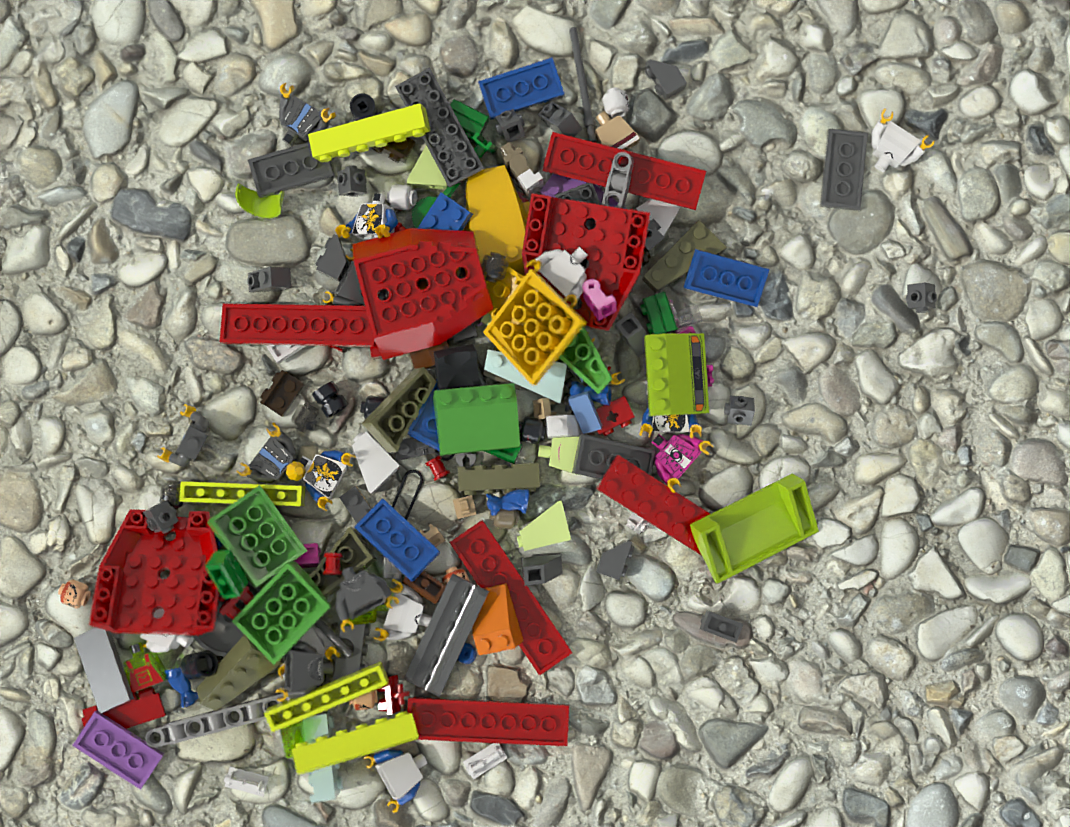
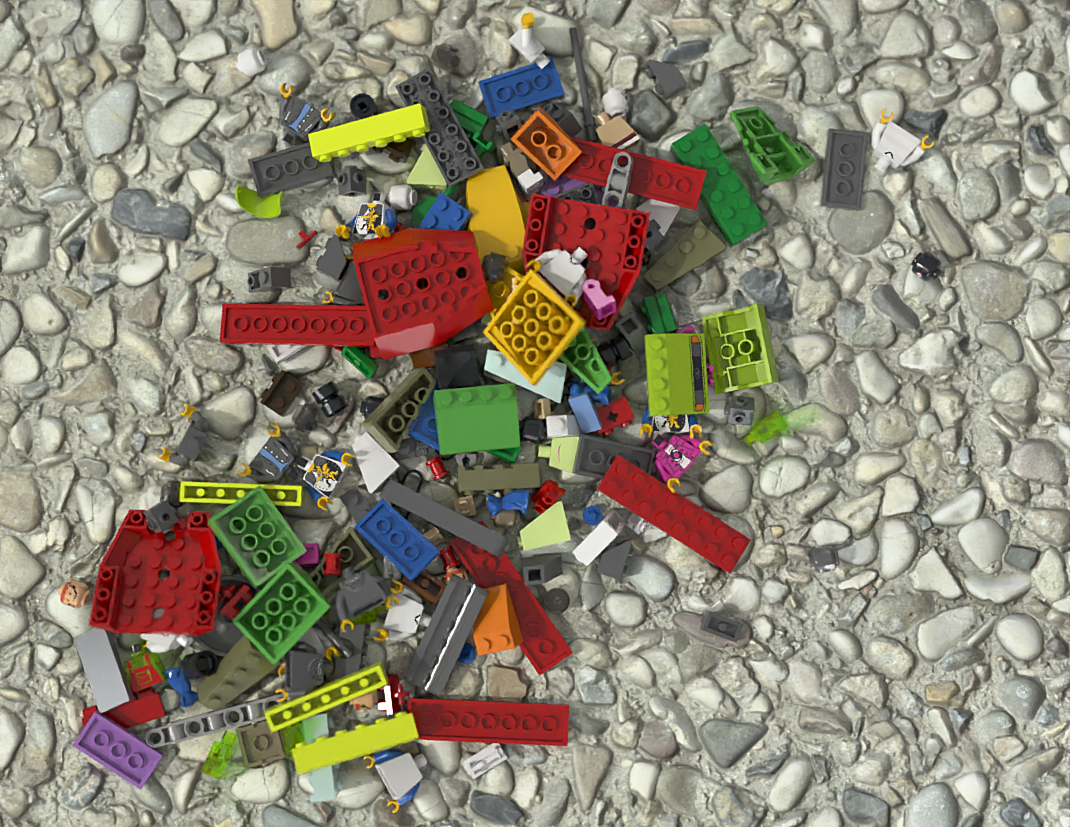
(215, 764): none -> clear neon green torso
(226, 574): green brick -> none
(246, 781): white hinge -> none
(251, 61): none -> white head
(260, 744): none -> dark tan plate
(295, 471): yellow rock -> none
(305, 238): none -> red piece
(359, 360): none -> green hinge
(444, 518): none -> dark grey beam
(445, 57): none -> clear smoke head
(448, 558): none -> red bush
(527, 44): none -> white torso
(546, 143): none -> orange slope
(546, 496): none -> red hips
(563, 596): none -> clear smoke head
(592, 515): none -> blue tile
(599, 537): none -> white slope
(614, 351): none -> black wheel
(722, 188): none -> green brick
(726, 278): blue plate -> none
(740, 349): none -> lime piece
(755, 527): lime slope -> none
(769, 149): none -> bright green wedge
(774, 423): none -> clear neon green torso
(824, 559): none -> dark grey head
(921, 297): dark grey brick -> none
(926, 266): none -> black head

